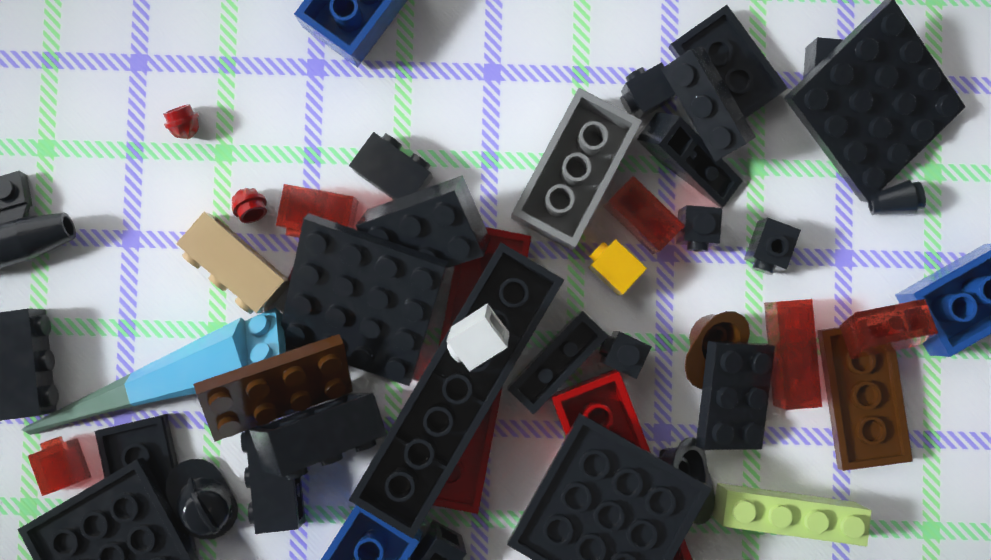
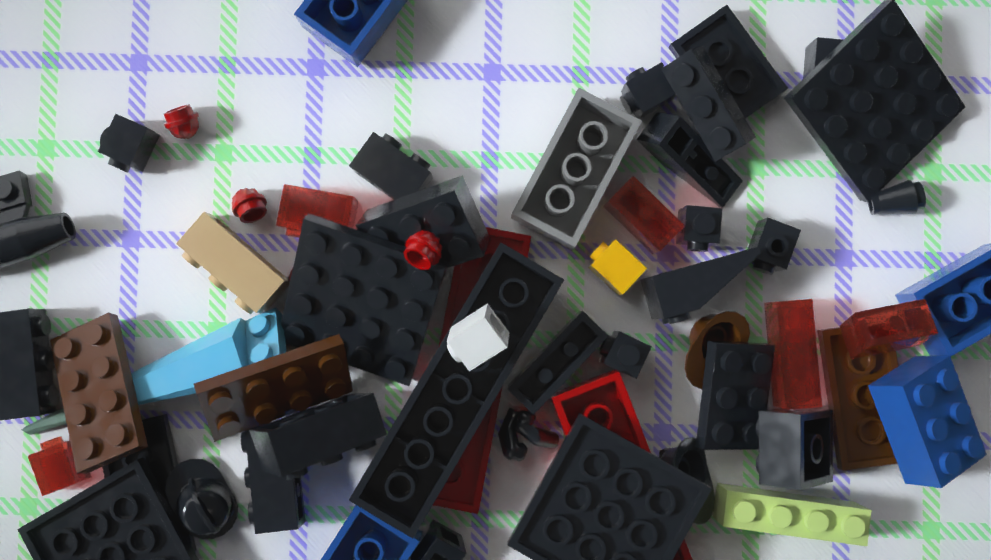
(98, 393): none -> reddish brown plate
(127, 144): none -> black brick
(423, 250): none -> red plate
(509, 440): none -> black arm
(535, 435): none -> black arm
(689, 288): none -> black slope
(795, 447): none -> black brick
(927, 421): none -> blue brick

